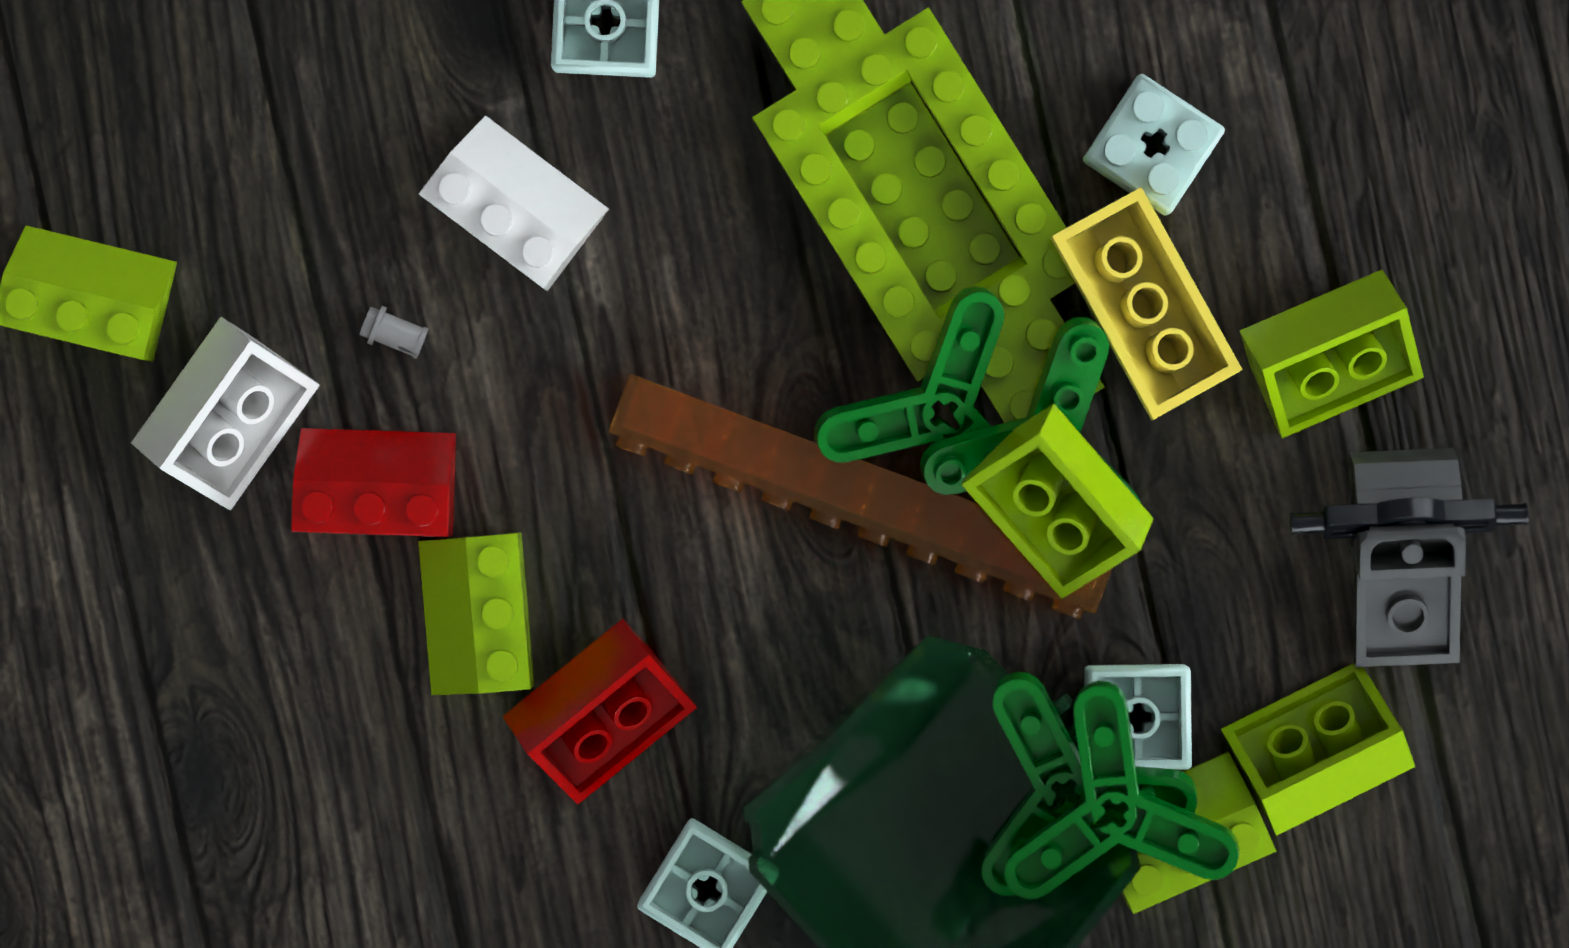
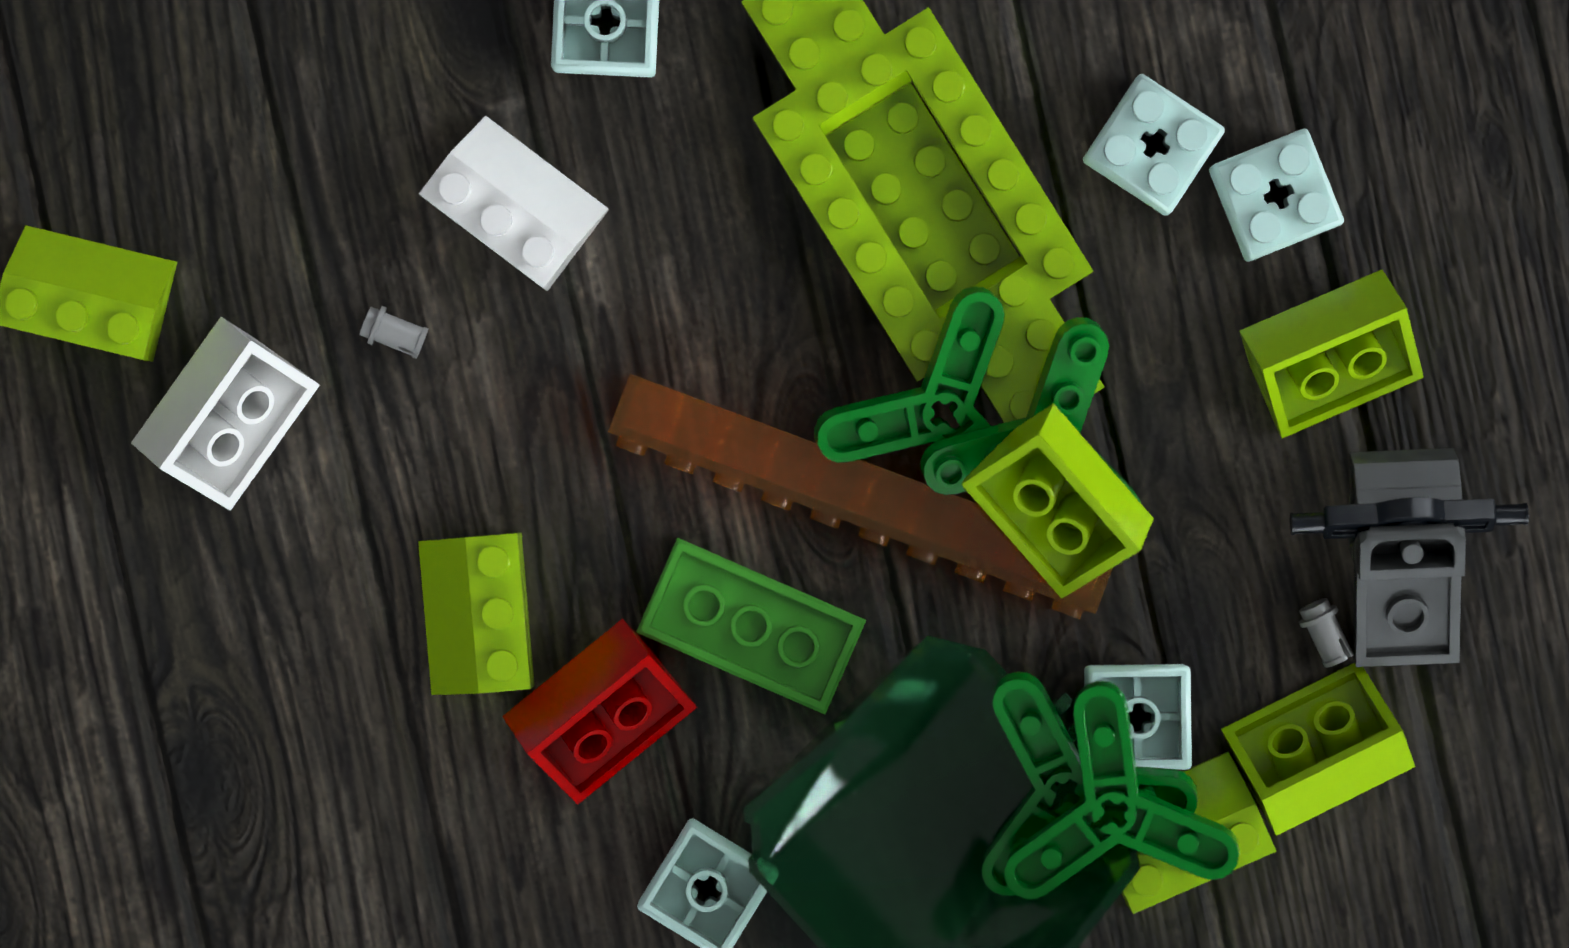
(374, 482): red slope -> none
(751, 625): none -> bright green tile
(1146, 303): light yellow slope -> none
(1291, 164): none -> light aqua brick
(1326, 632): none -> light grey pin

